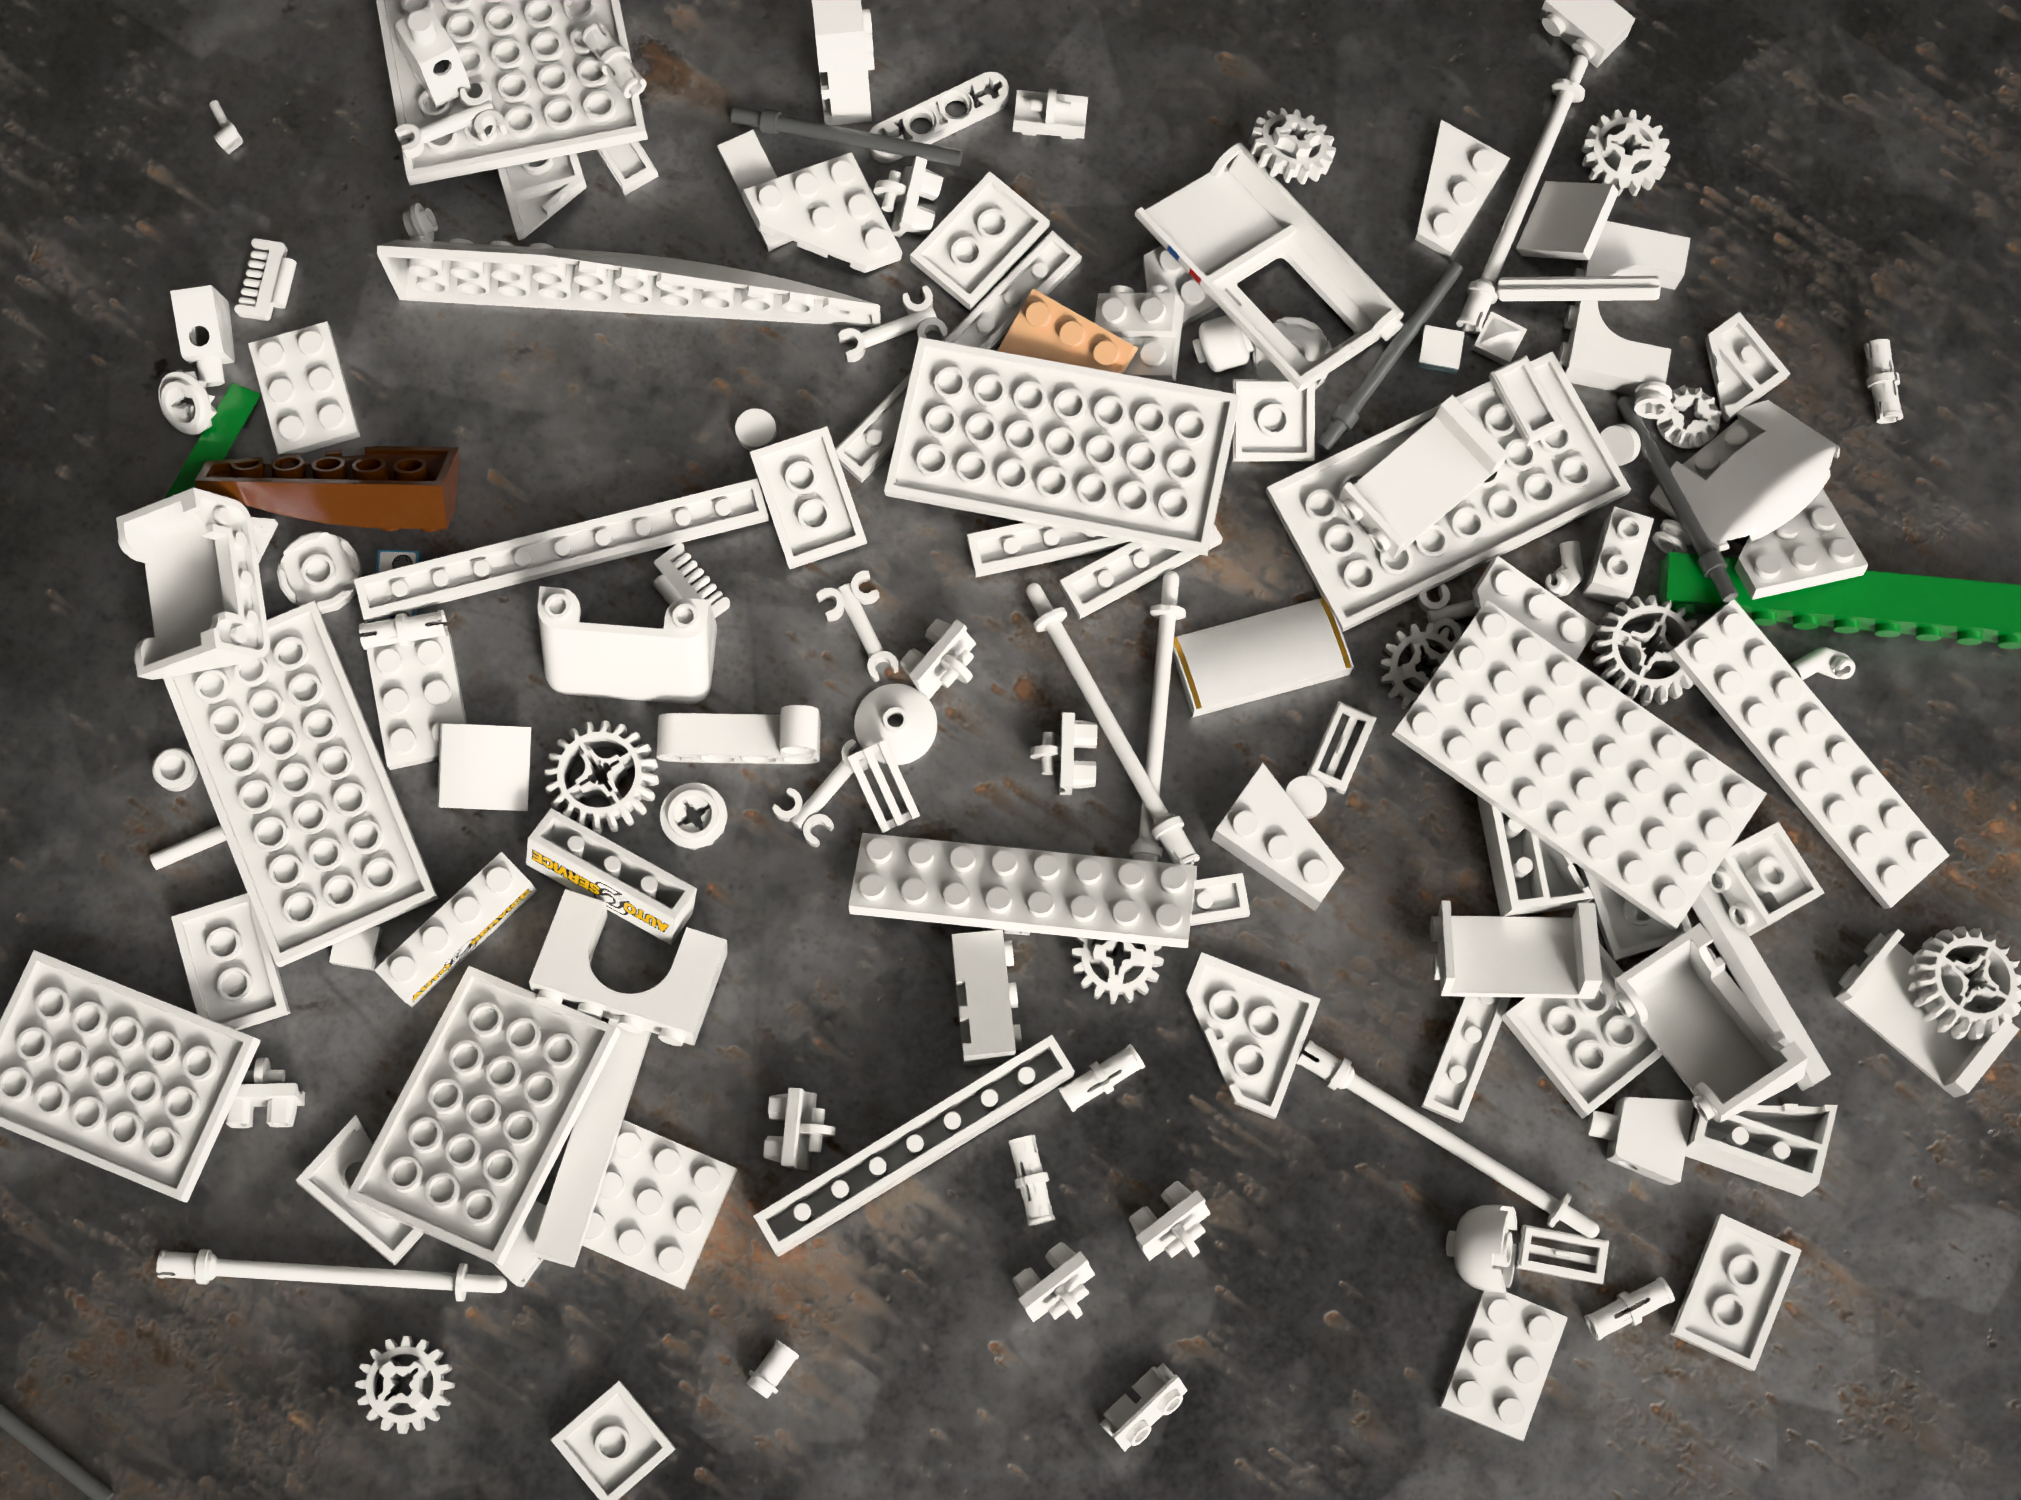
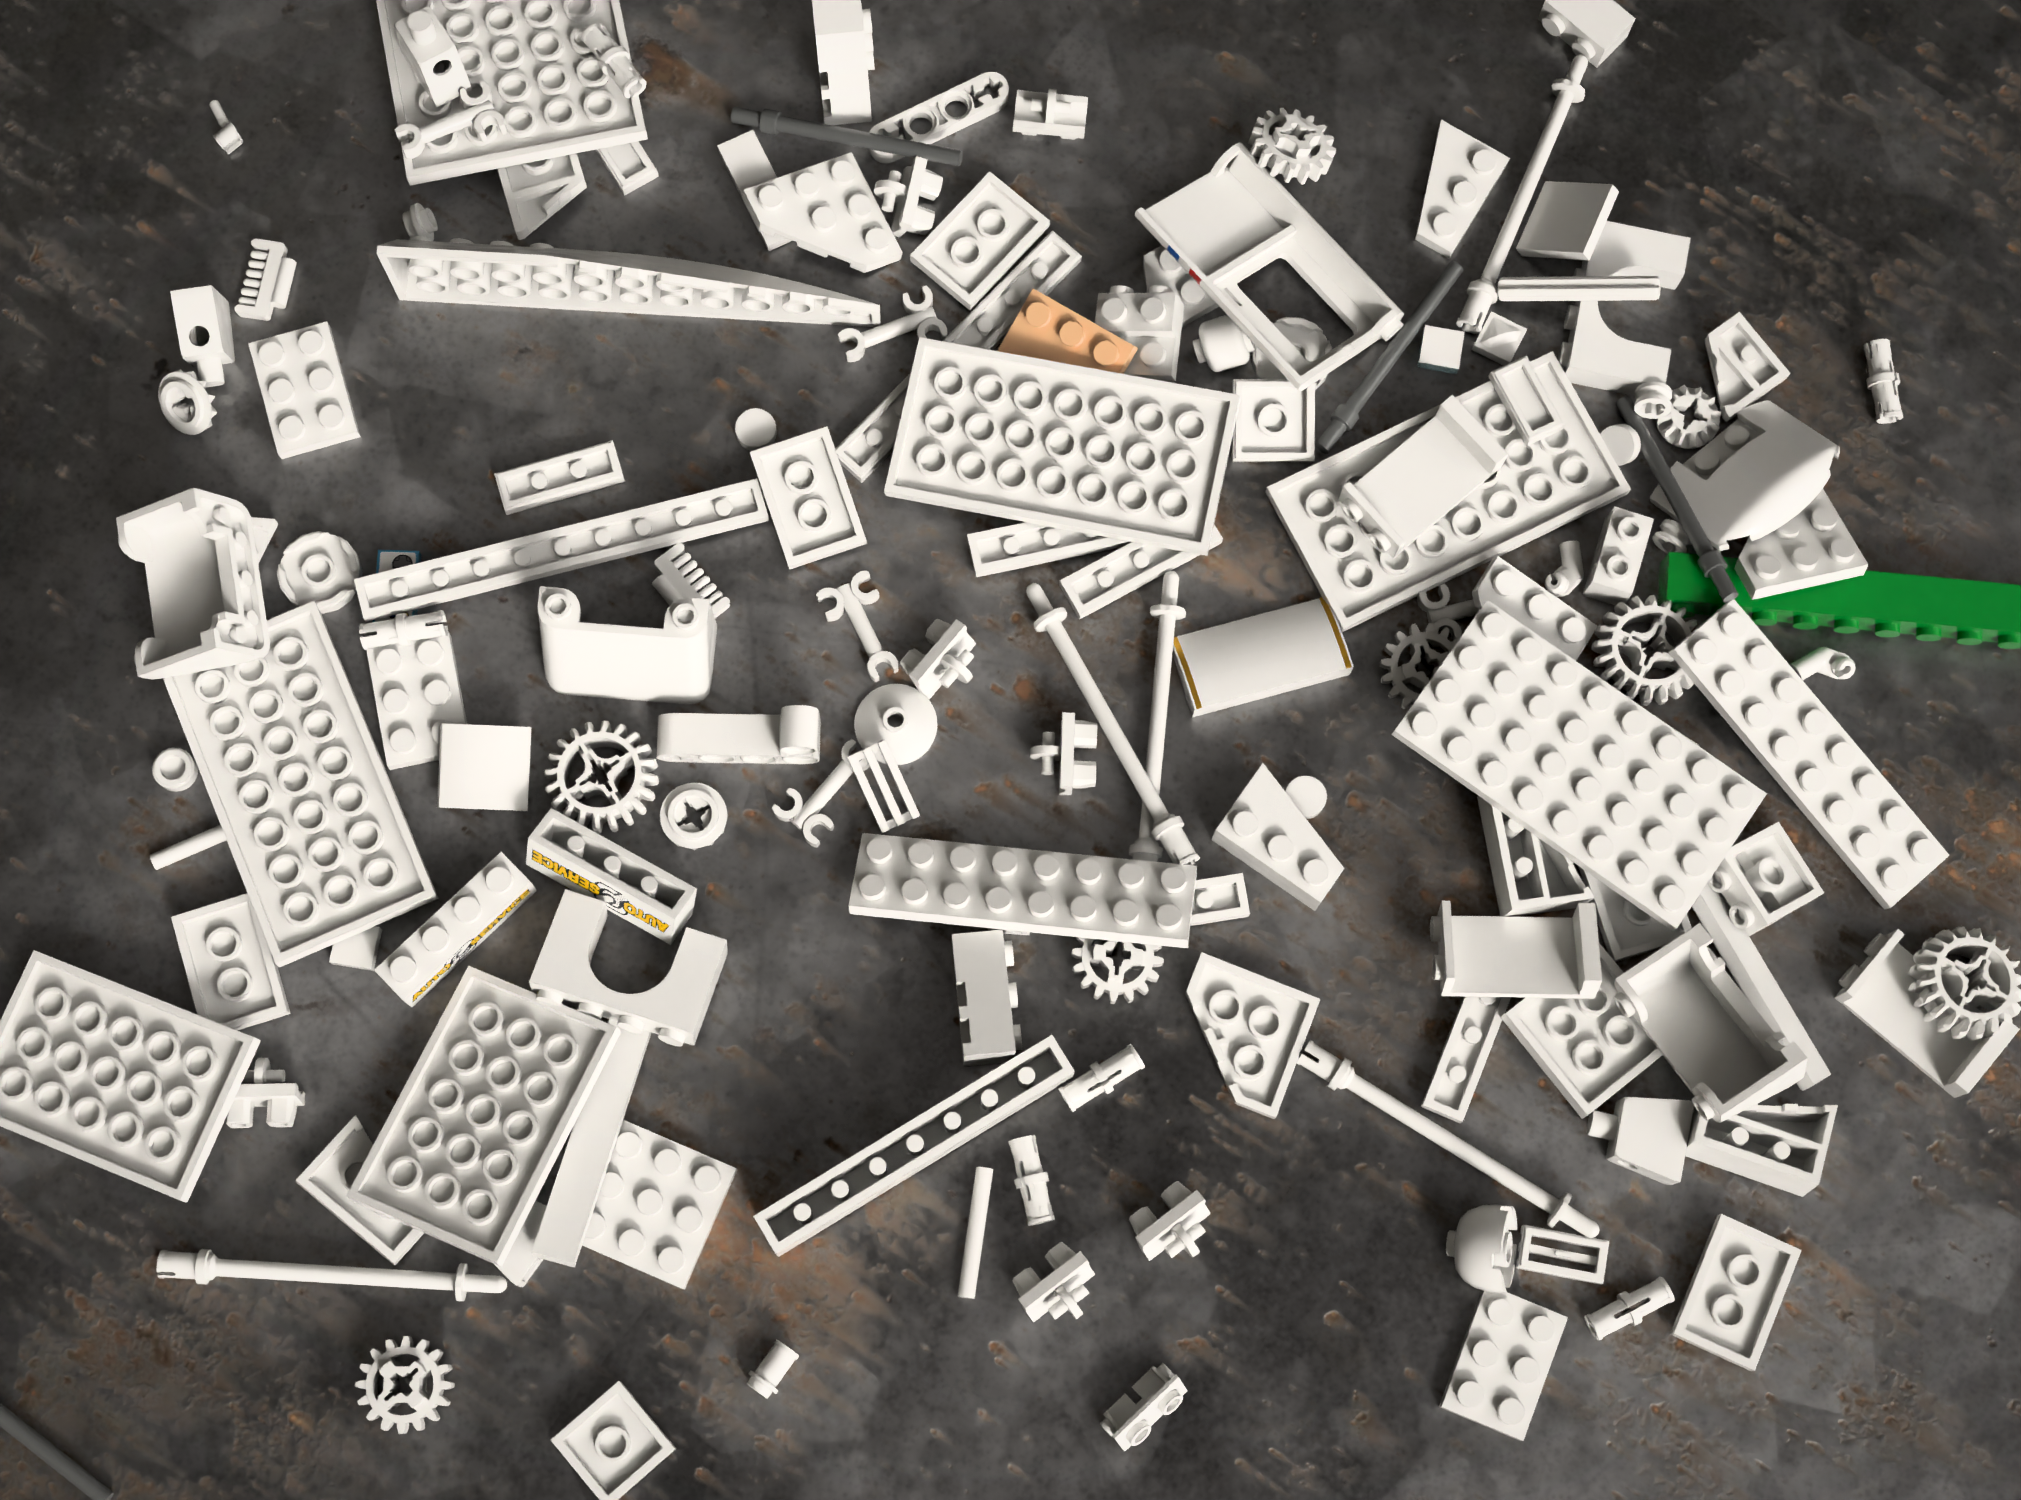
(218, 438): green sticker -> none
(380, 489): reddish brown wedge -> none
(559, 477): none -> white tile
(802, 1129): white hips -> none
(975, 1232): none -> white bar
(1327, 778): white tile -> none
(1642, 148): white gear -> none

